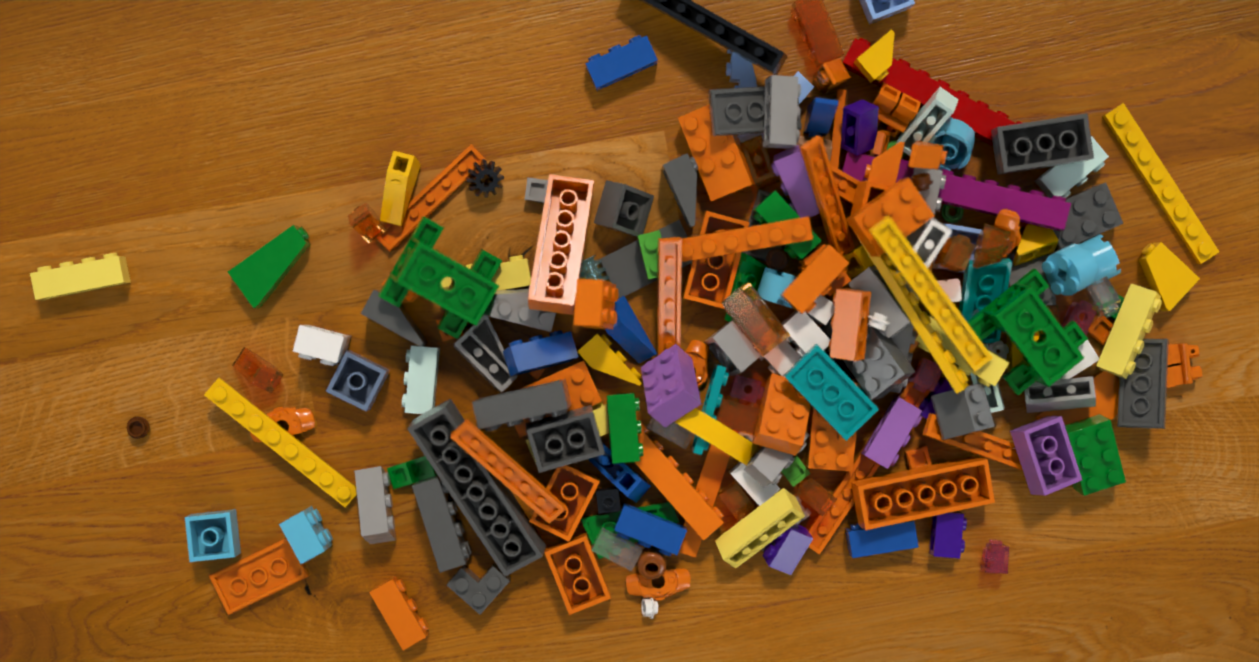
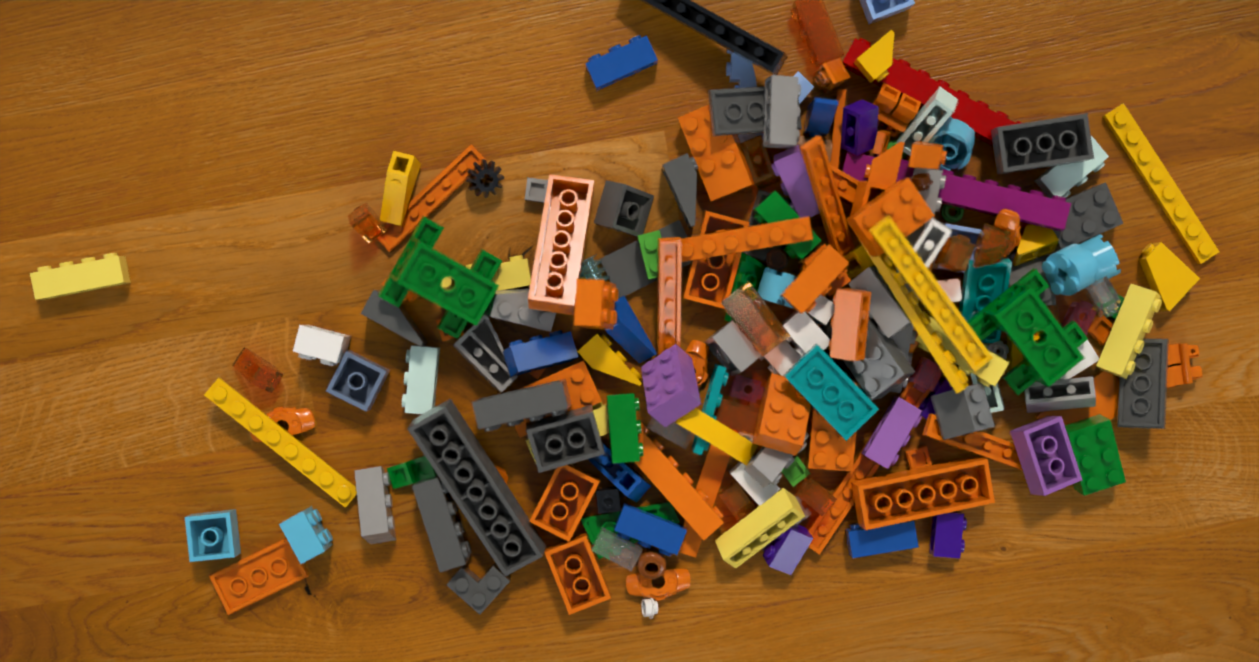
(138, 427): reddish brown plate -> none
(268, 266): green slope -> none
(400, 612): orange brick -> none
(507, 471): orange plate -> none
(878, 321): white plate -> none
(995, 557): clear pink brick -> none

